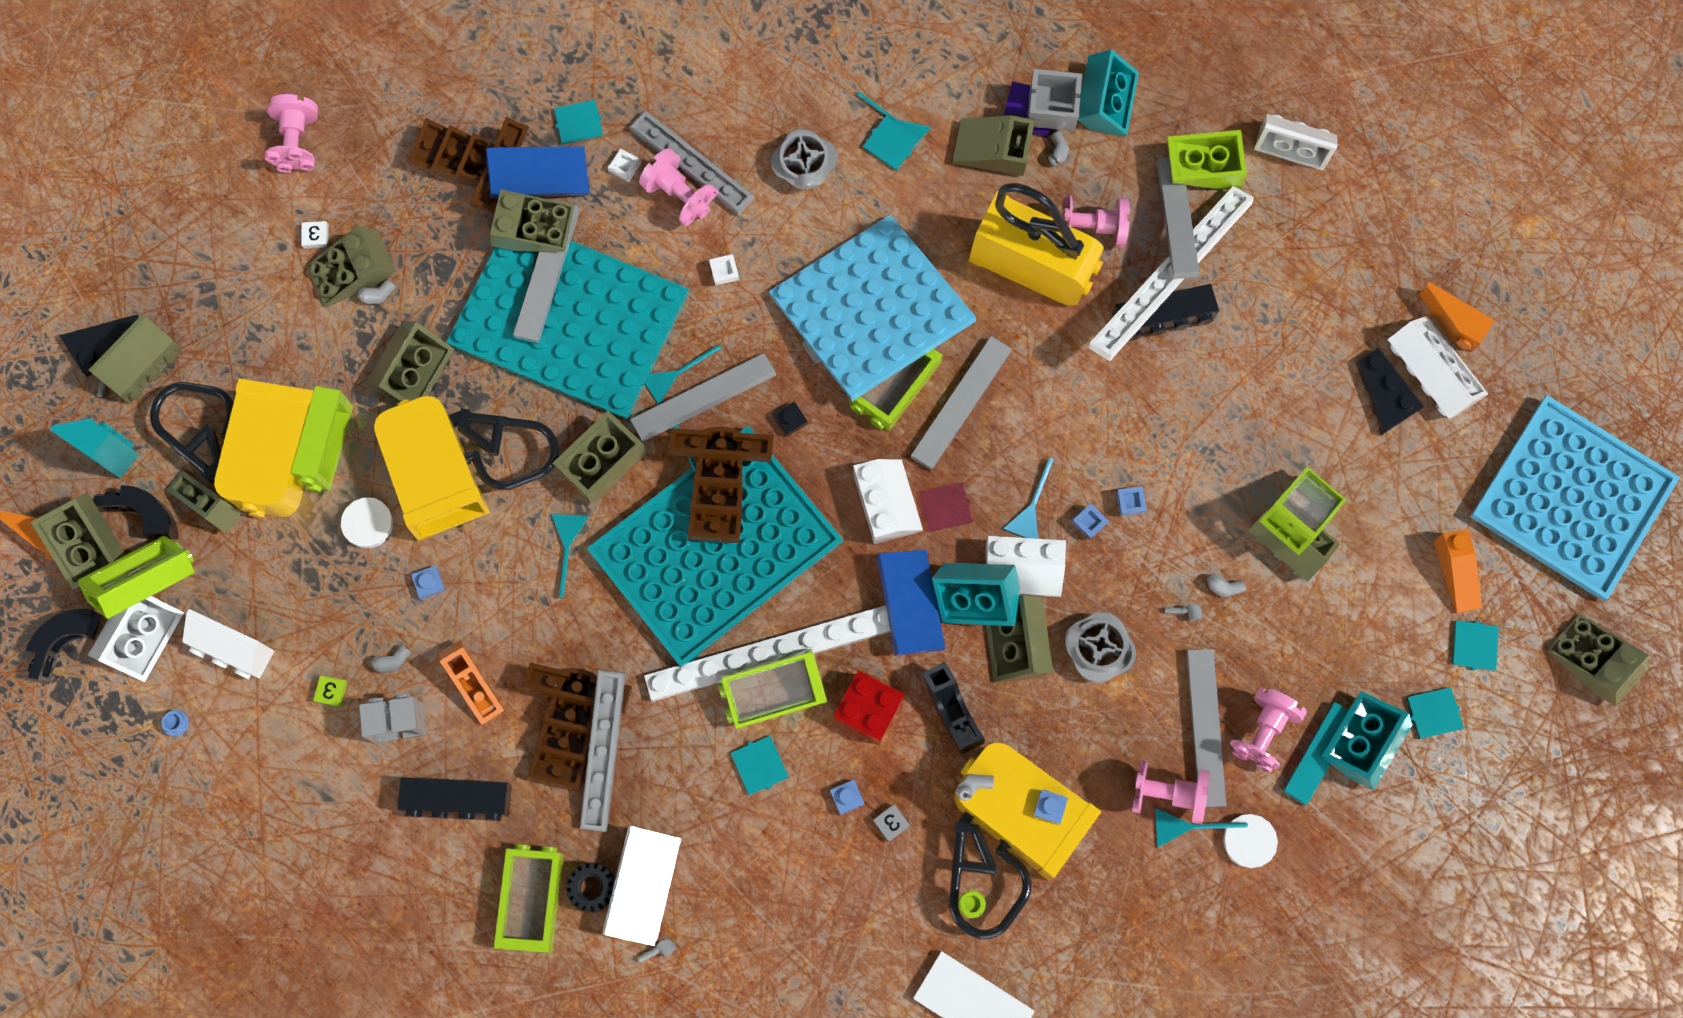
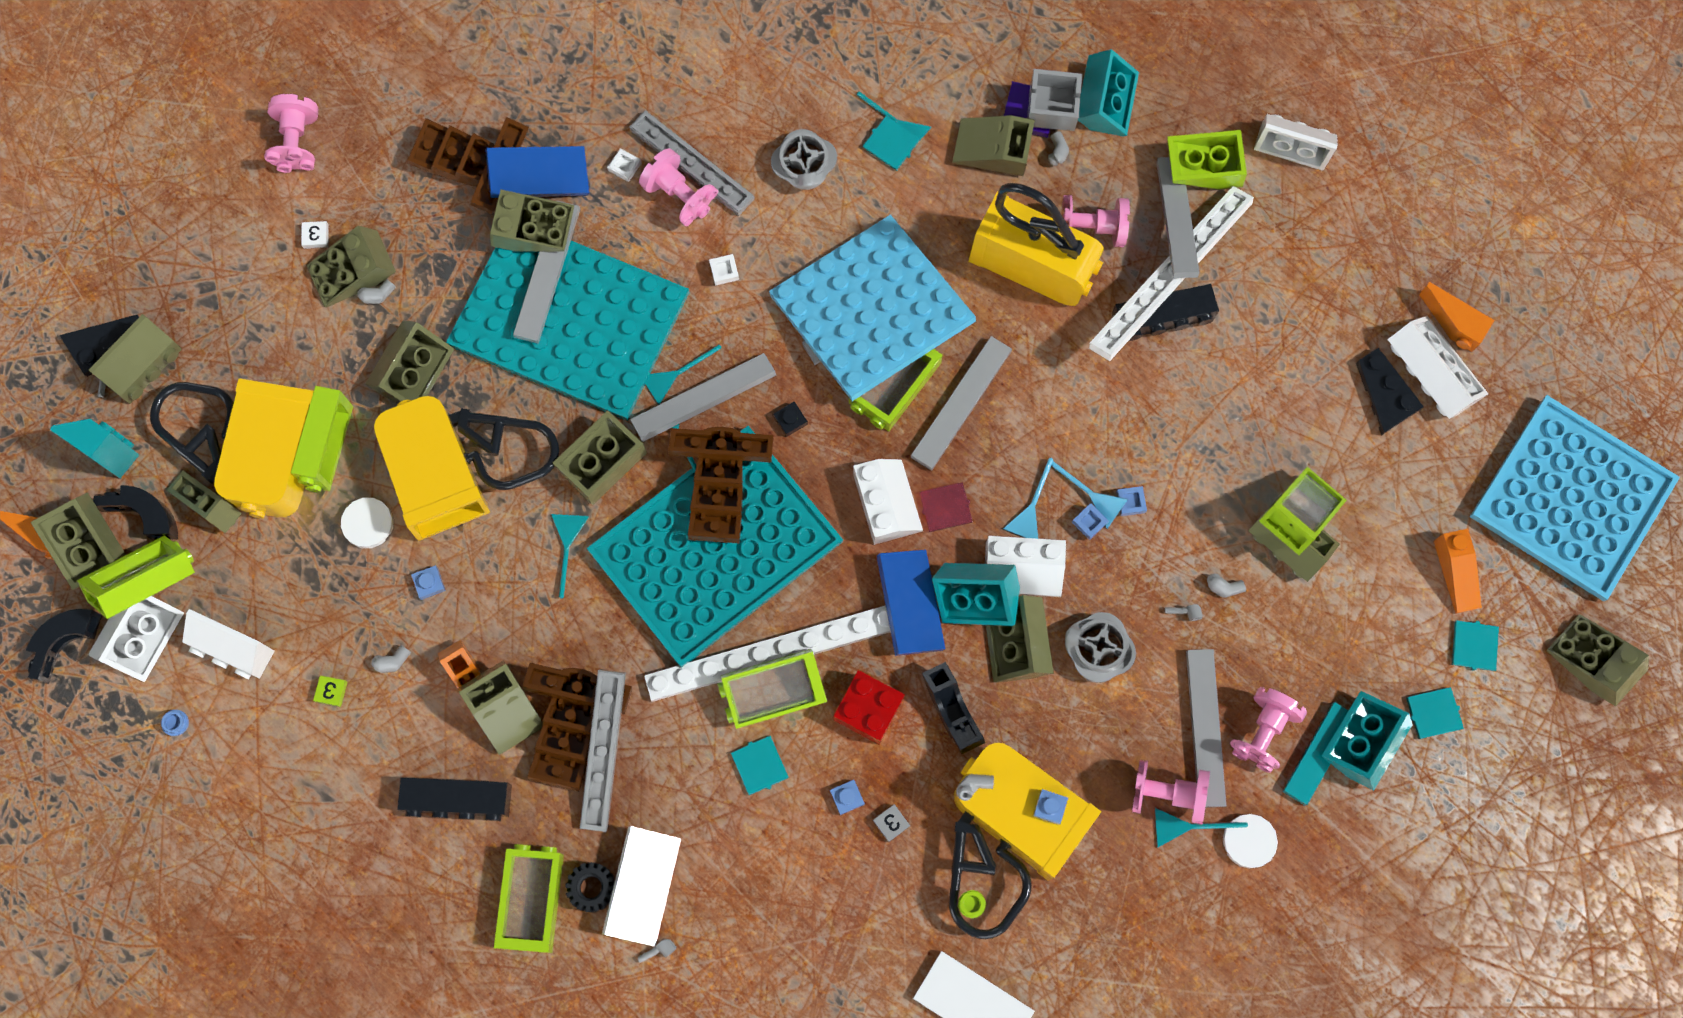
(384, 720): light grey piece -> none
(500, 707): none -> olive slope
(578, 122): teal piece -> none
(1107, 505): none -> medium azure piece

